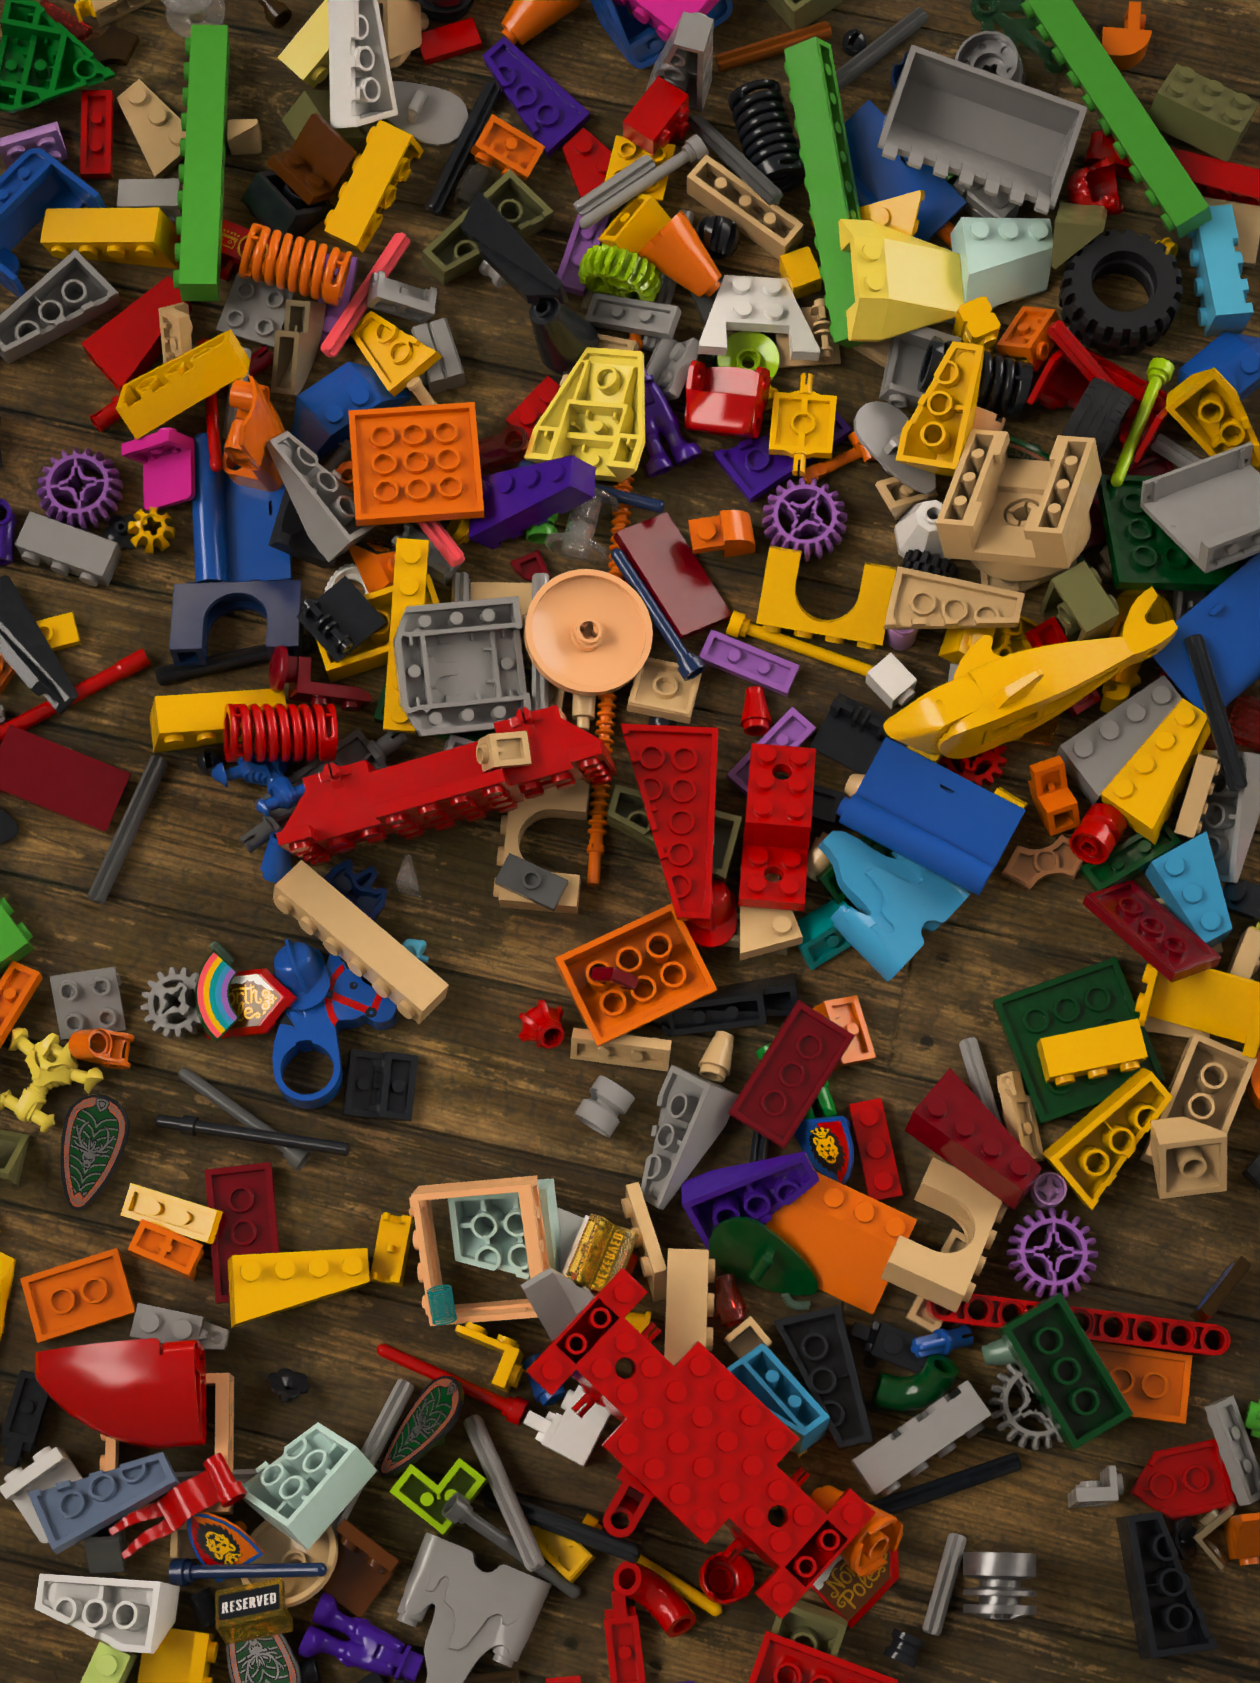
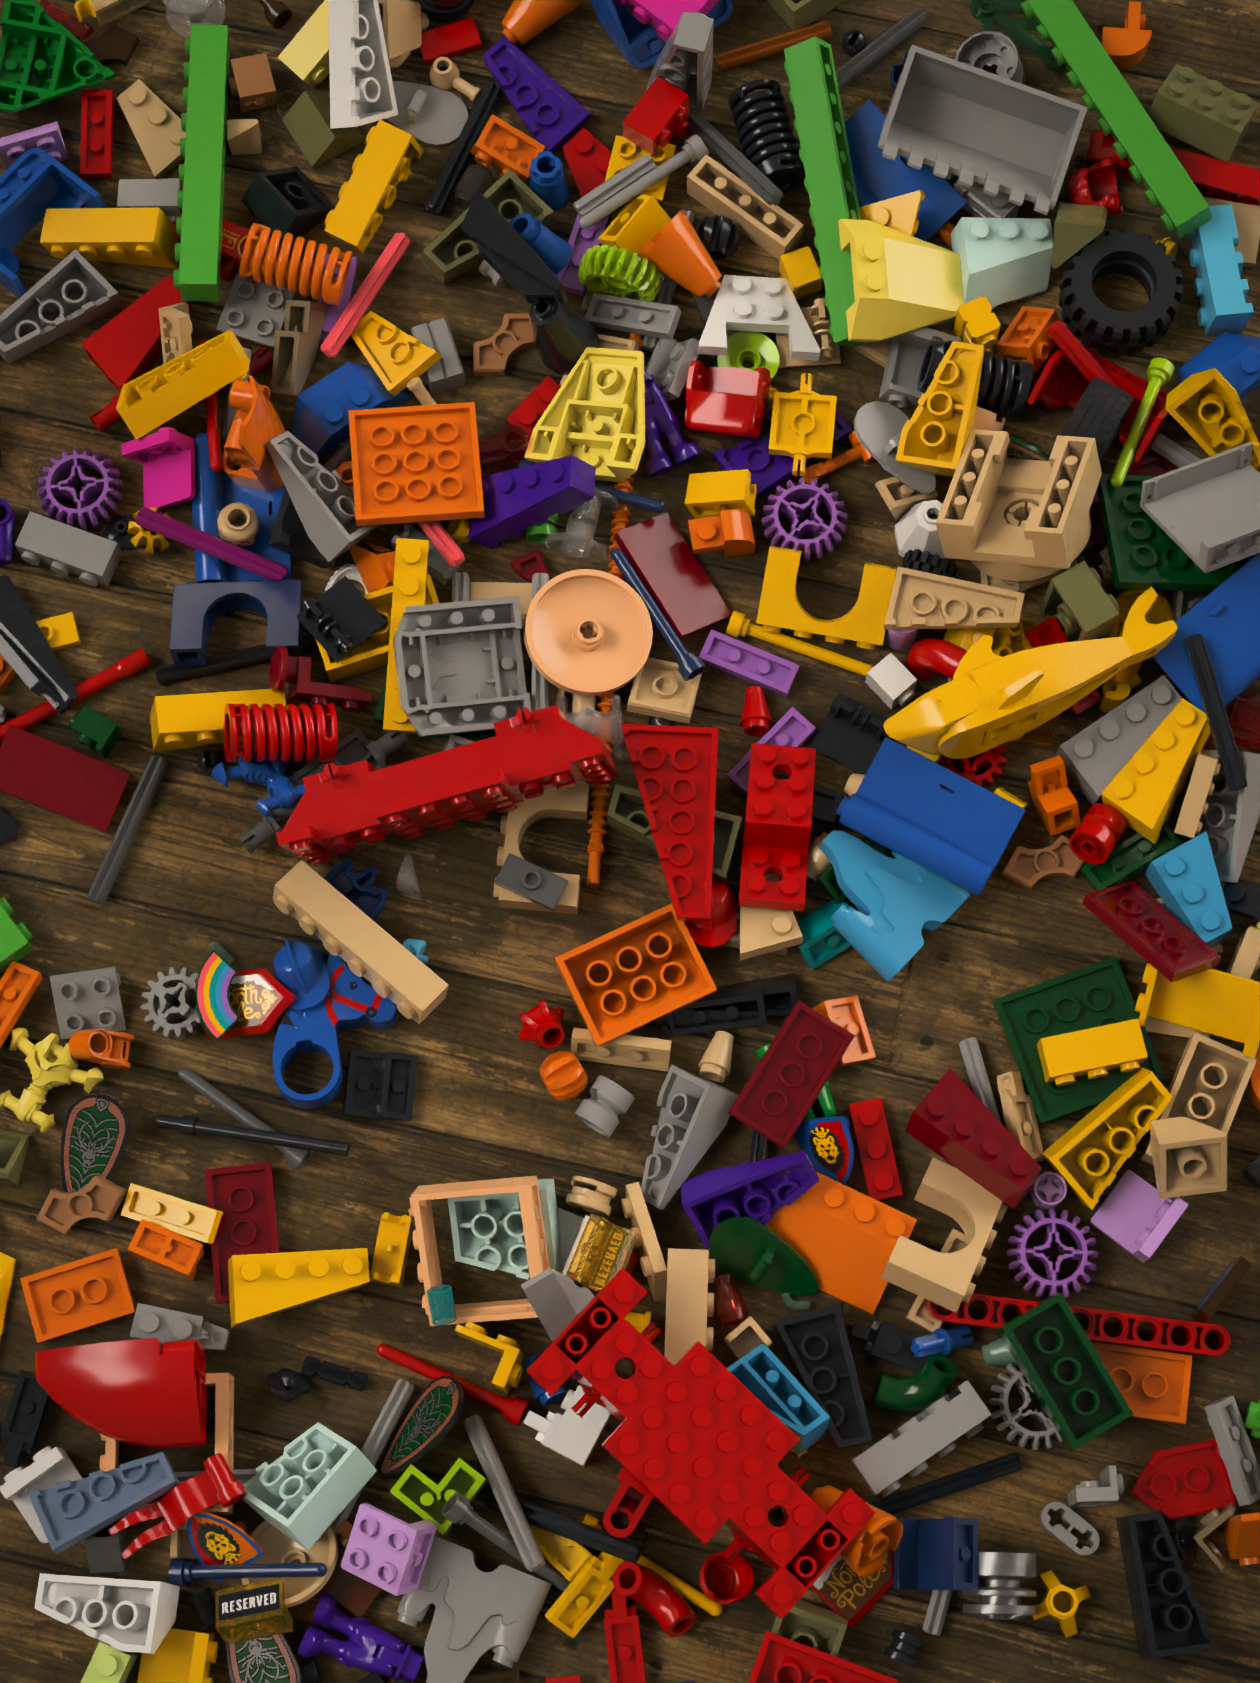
(95, 730): none -> dark green brick
(96, 1200): none -> medium nougat tile
(211, 545): none -> magenta axle
(238, 524): none -> tan head
(252, 82): none -> medium nougat head
(276, 861): blue cone -> none
(314, 161): reddish brown bracket -> none
(334, 1373): none -> black axle
(388, 1550): none -> lavender bracket
(401, 298): light grey hinge -> none
(451, 79): none -> tan bar
(494, 353): none -> medium nougat tile
(503, 750): tan bracket -> none
(546, 244): none -> blue plant
(548, 180): none -> blue plant
(563, 1075): none -> orange piece
(584, 1594): none -> yellow hinge
(591, 1195): none -> tan wheel
(600, 724): none -> clear hose
(614, 975): dark red tile -> none
(719, 491): none -> yellow hinge
(934, 656): none -> red cylinder
(937, 1554): none -> dark blue panel
(1060, 1602): none -> yellow rock
(1075, 1522): none -> light grey beam
(1137, 1216): none -> lavender bracket

